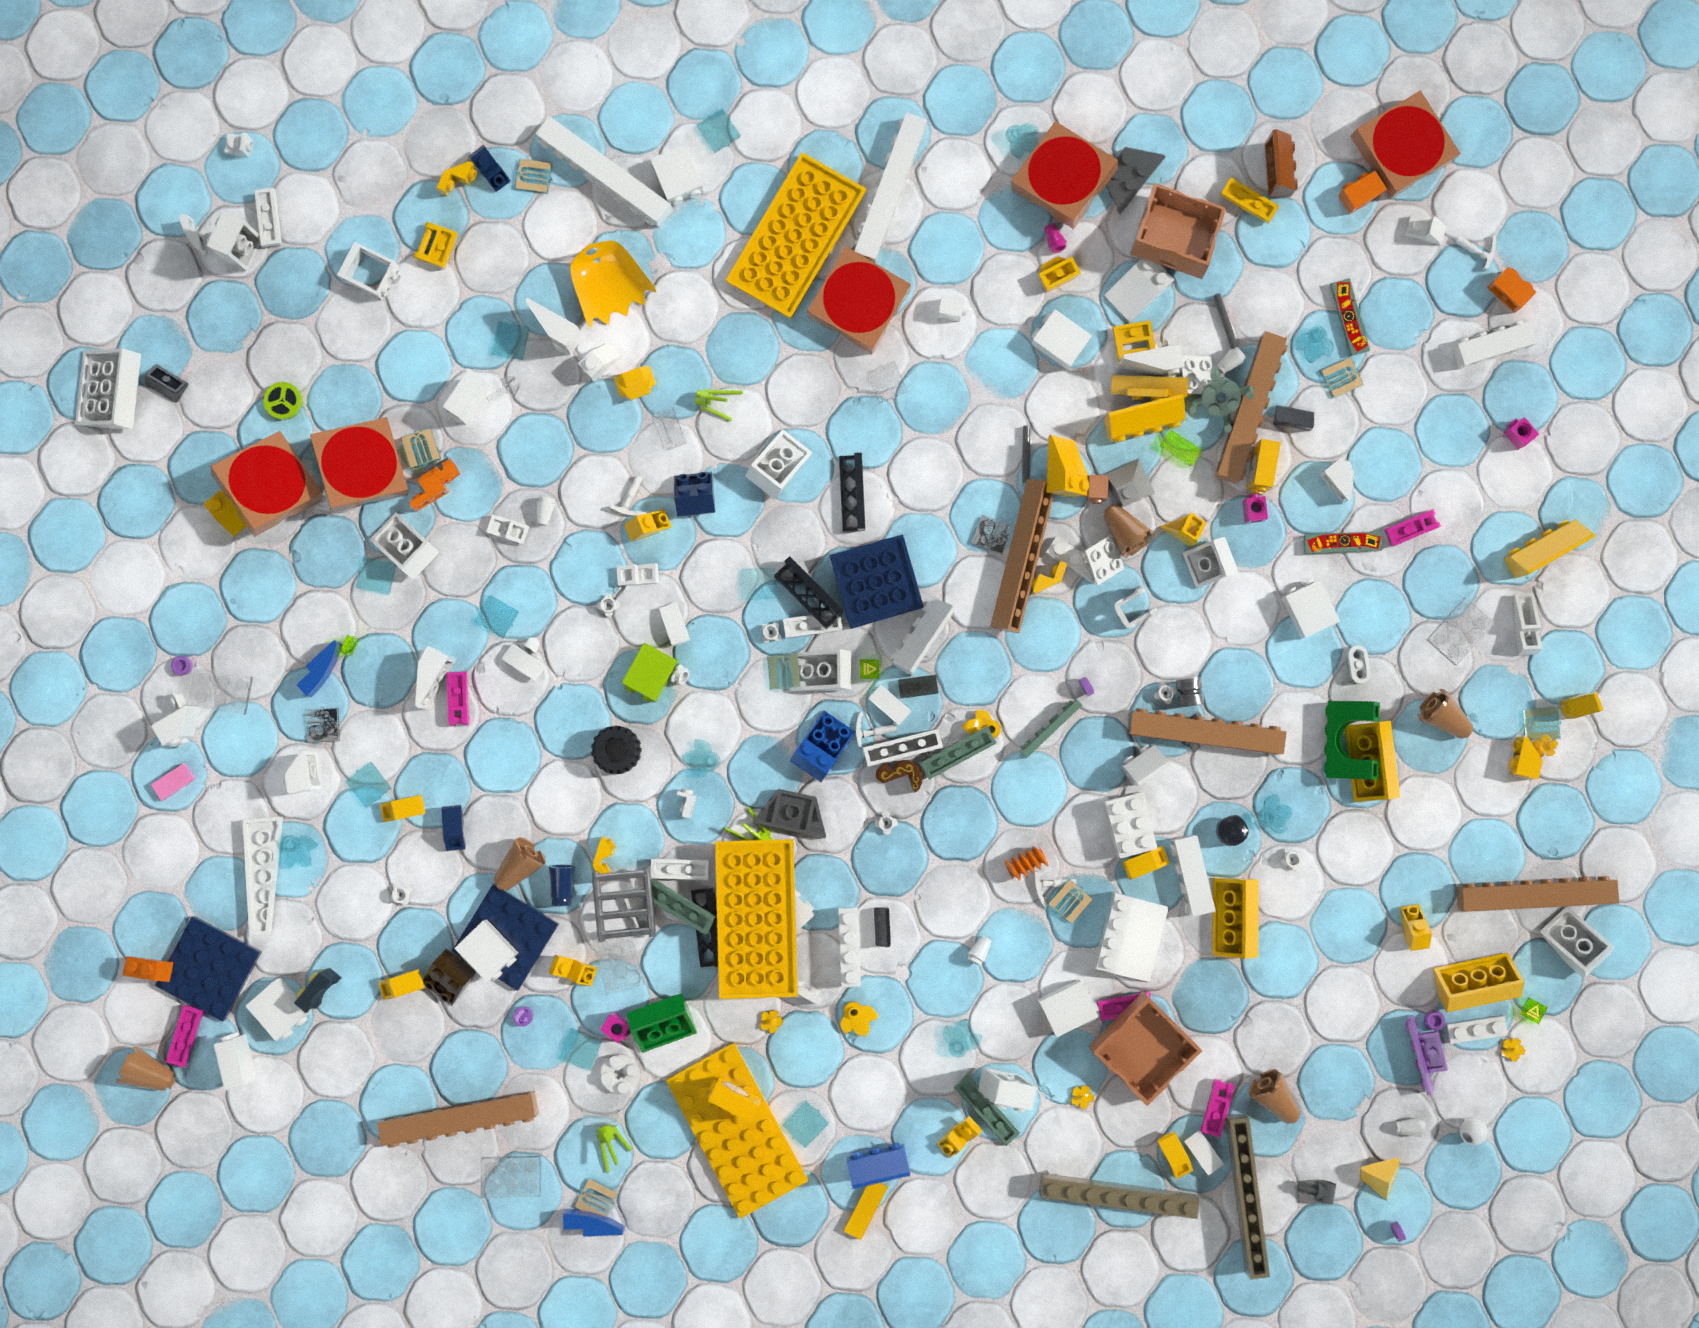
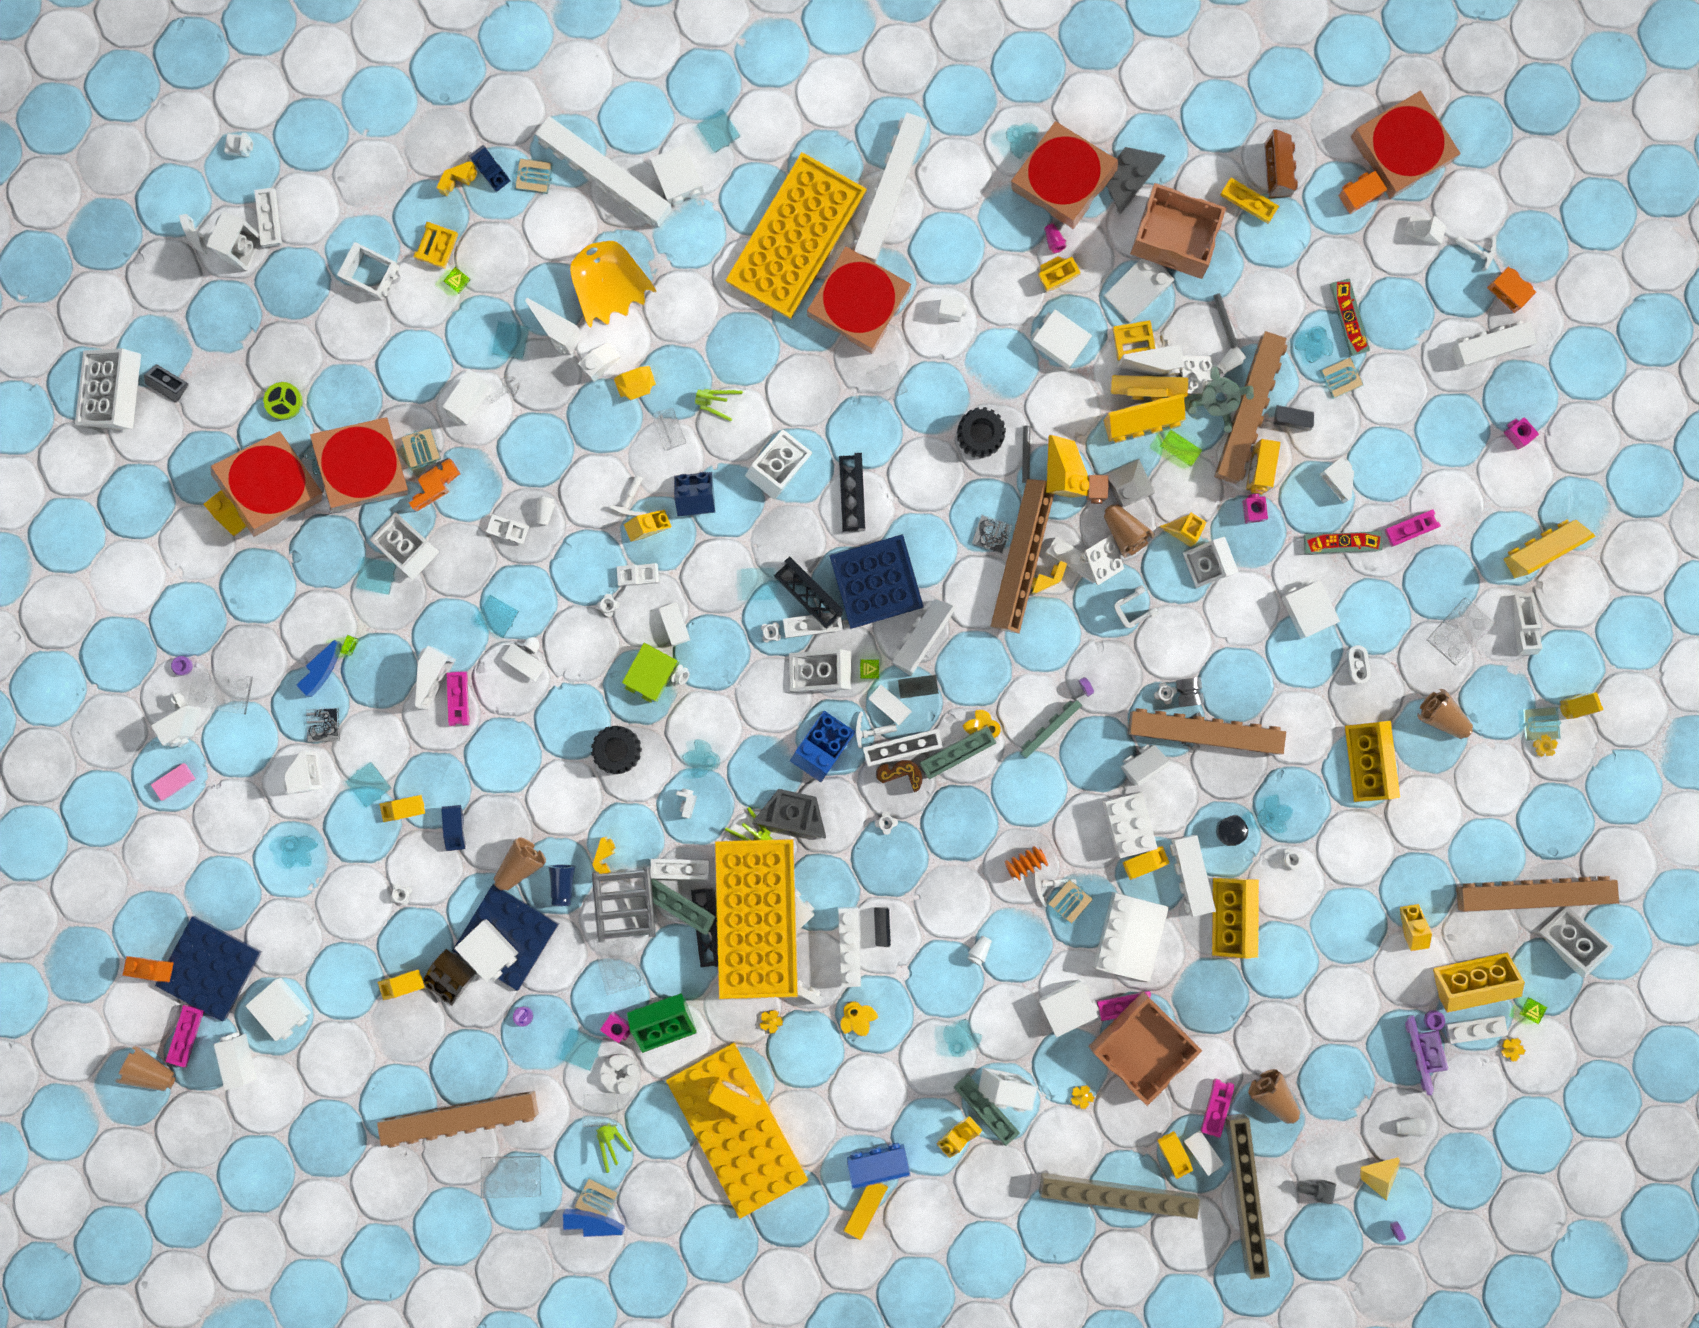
(261, 855): white wing -> none
(312, 995): black brick -> none
(456, 280): none -> clear neon green tile
(573, 969): yellow slope -> none
(783, 671): clear light blue piece -> none
(805, 1124): clear light blue piece -> none
(992, 421): none -> black tyre
(1340, 715): green arch -> none
(1473, 1131): white piece -> none
(1525, 760): yellow slope -> none

